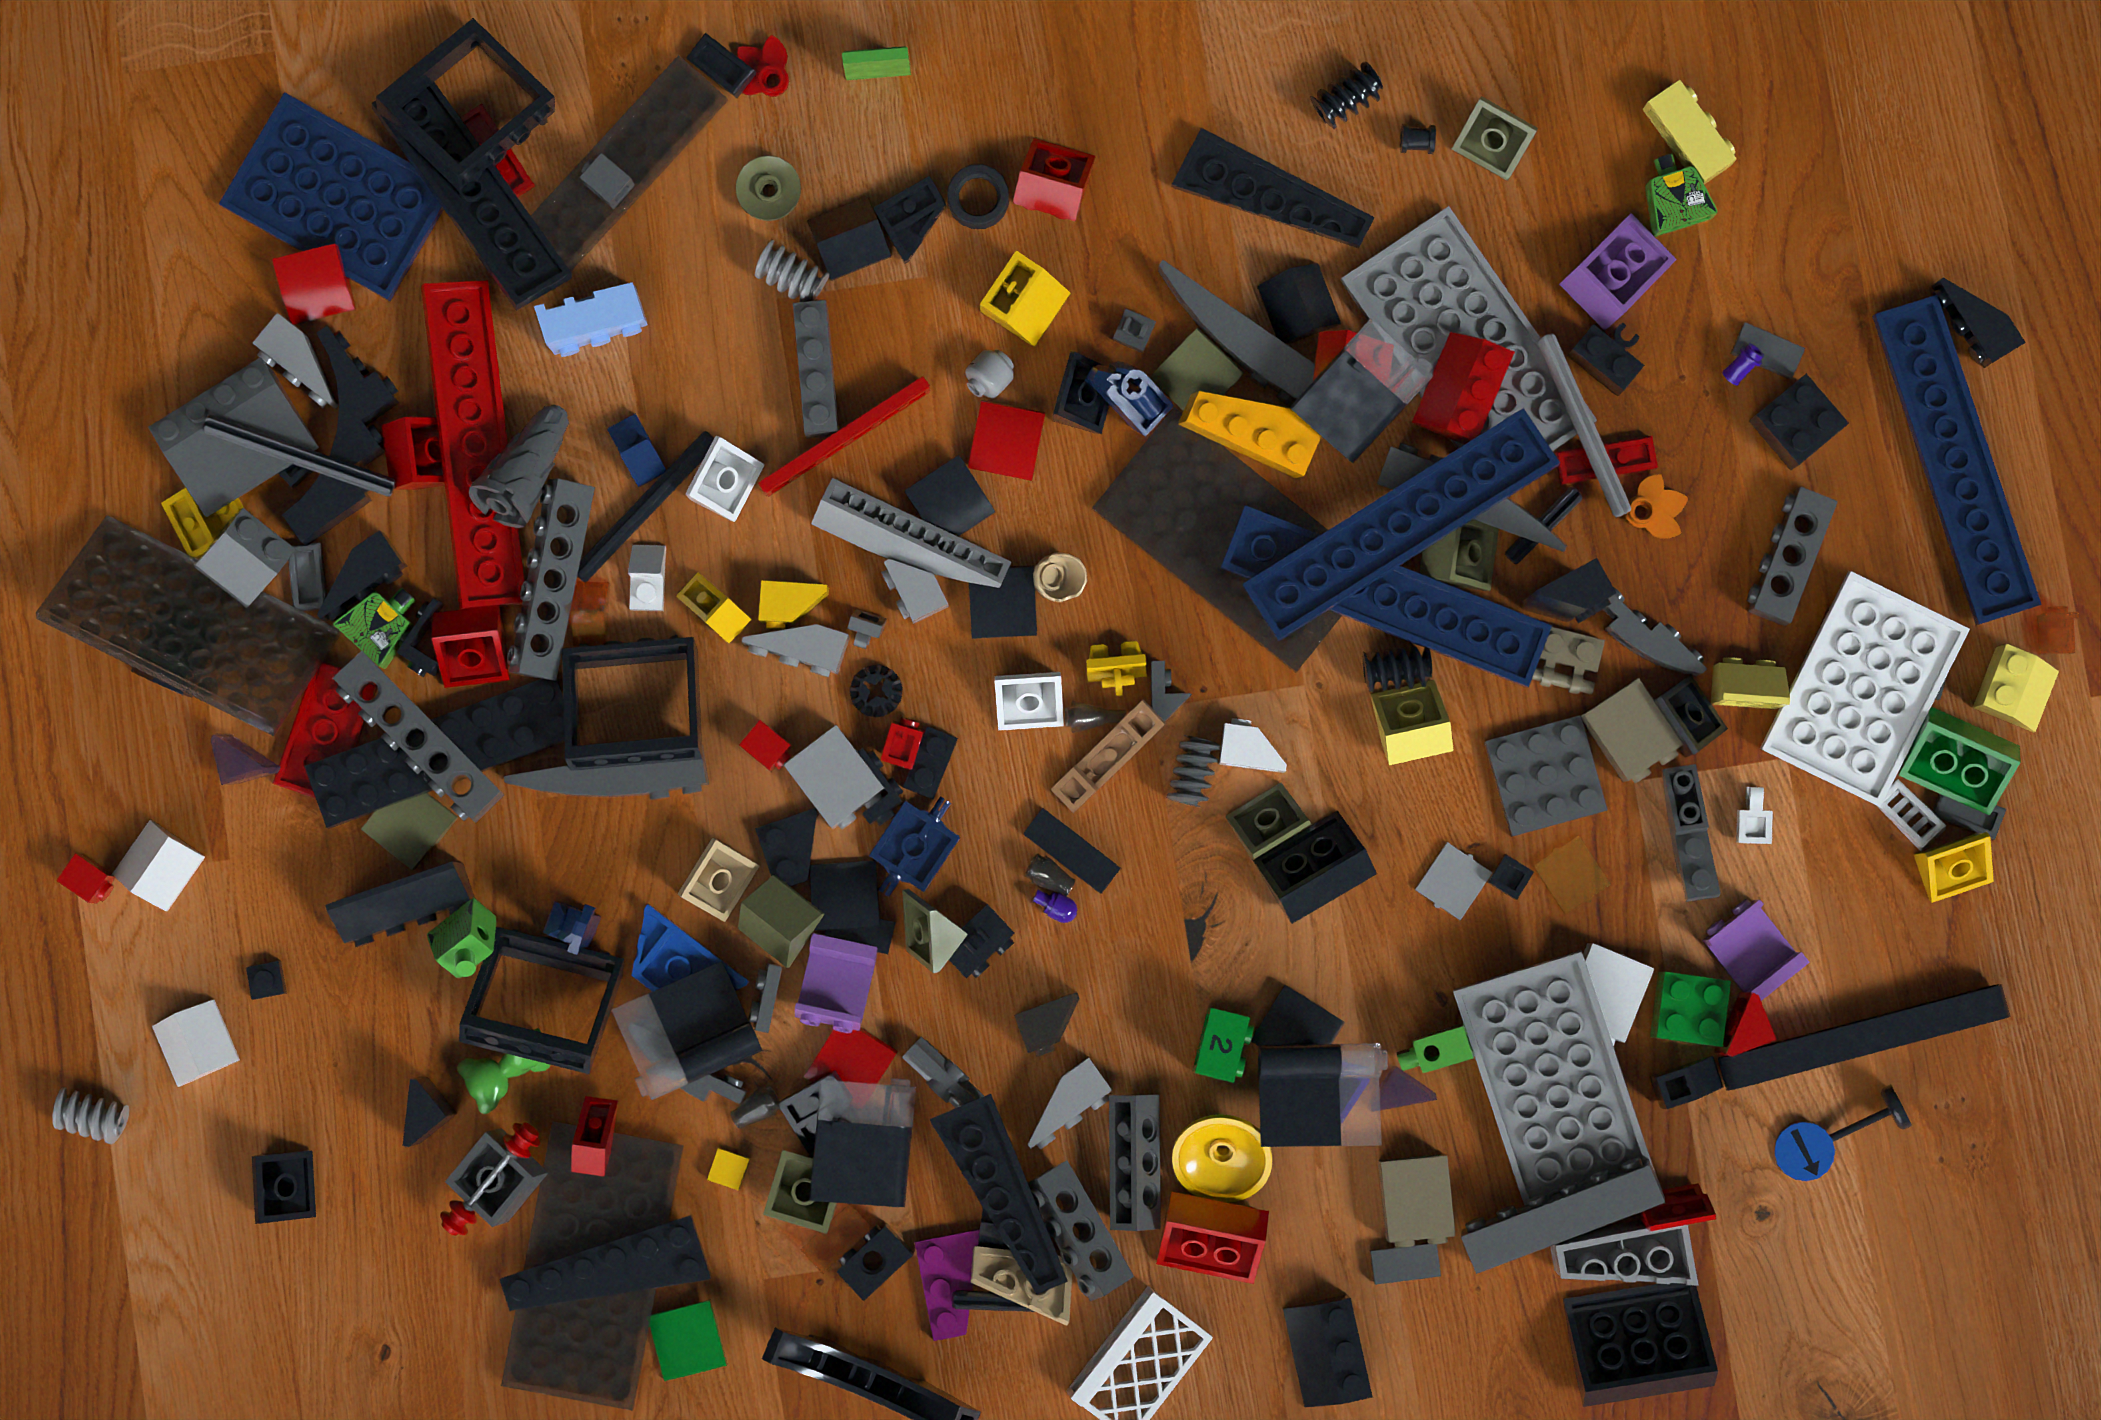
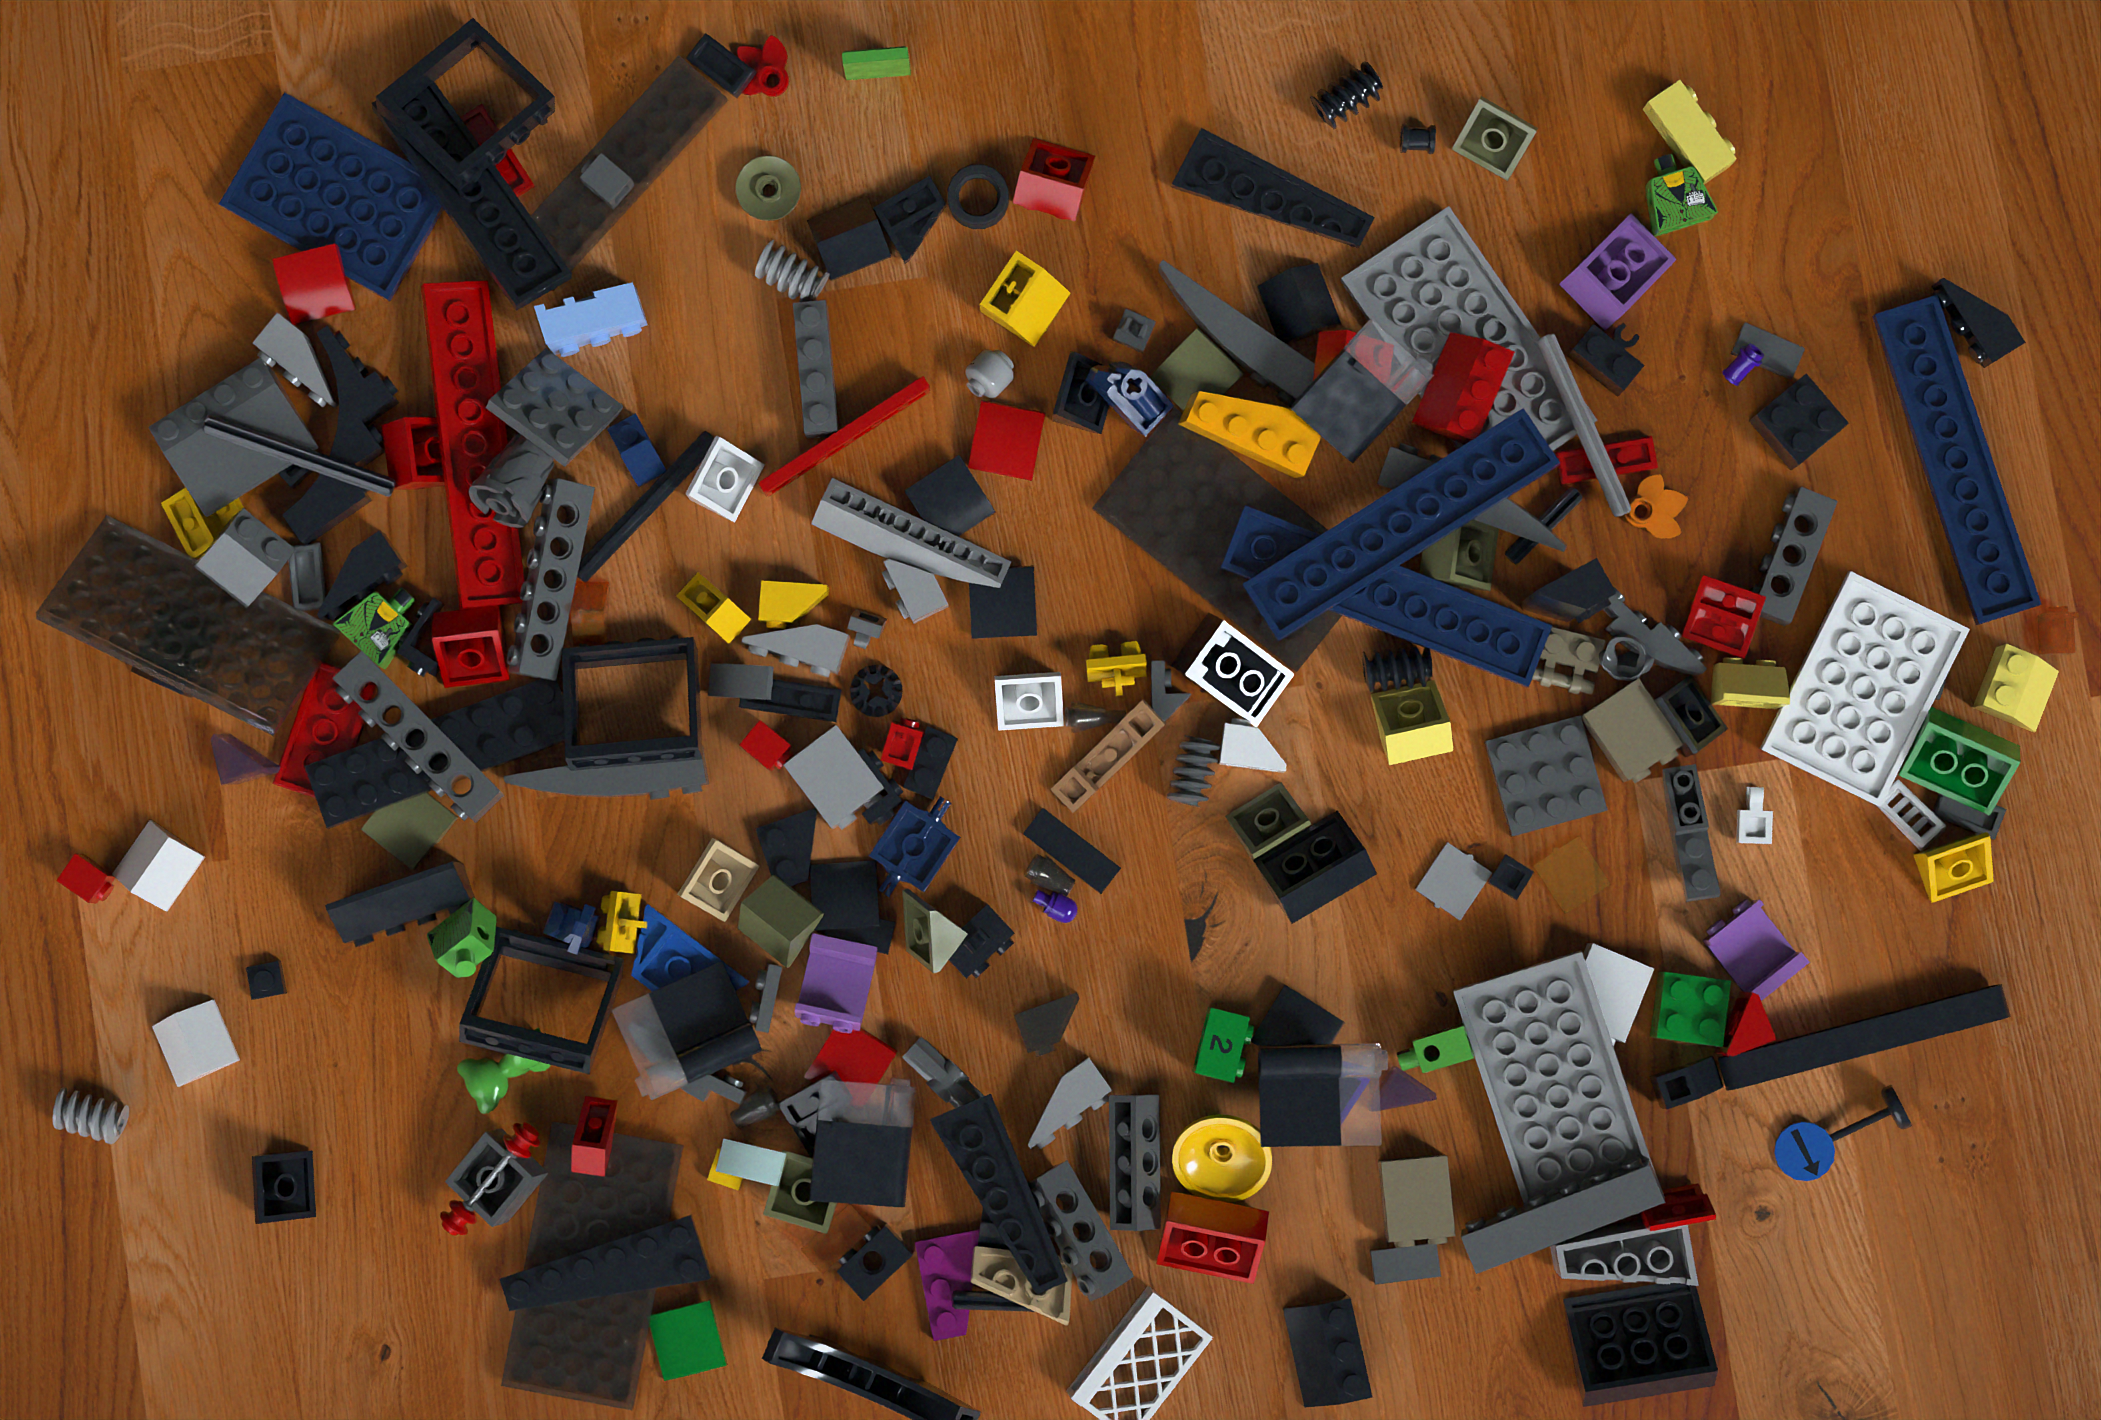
(425, 1111): black slope -> none
(554, 407): none -> dark grey plate
(621, 922): none -> yellow hips
(647, 577): white slope -> none
(740, 681): none -> dark grey slope
(751, 1162): none -> light aqua slope
(799, 701): none -> black tile
(1060, 577): tan hair -> none
(1232, 669): none -> black slope
(1628, 665): none -> dark grey piece
(1724, 616): none -> red slope

